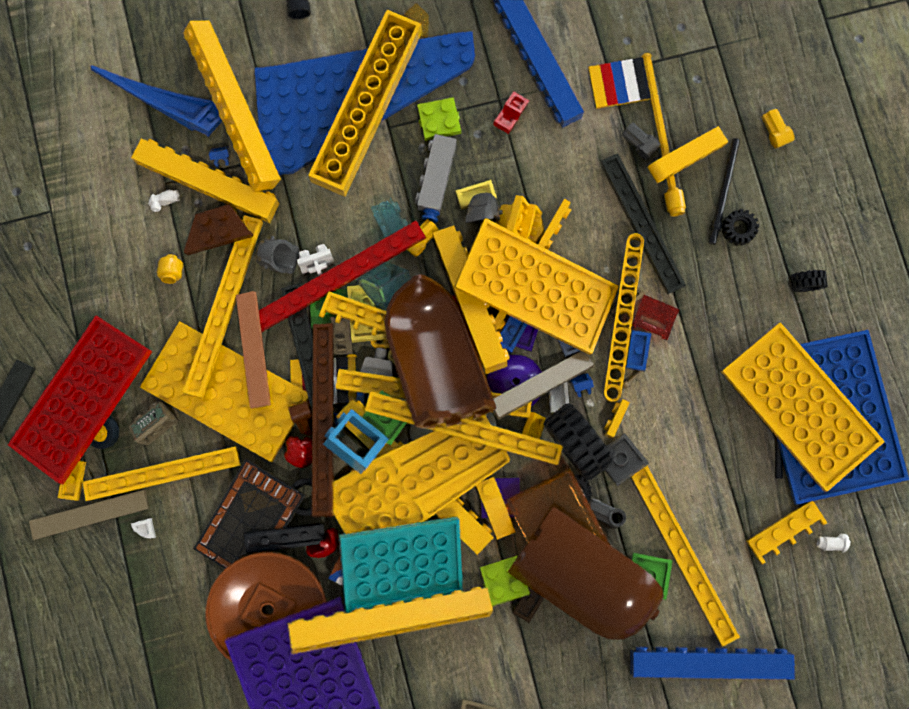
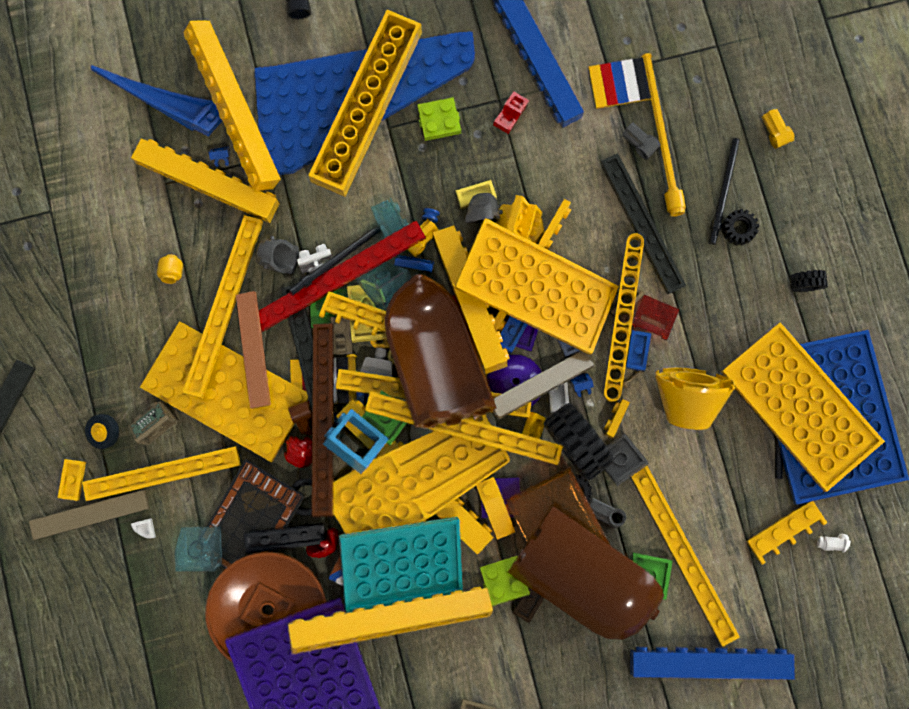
(79, 399): red plate -> none
(165, 198): white arm -> none
(198, 549): none -> clear light blue slope
(215, 229): reddish brown wing -> none
(306, 280): none -> black bar
(414, 263): none -> blue tile
(419, 15): clear yellow tile -> none
(437, 173): light grey brick -> none
(687, 154): yellow beam -> none
(692, 397): none -> yellow cone

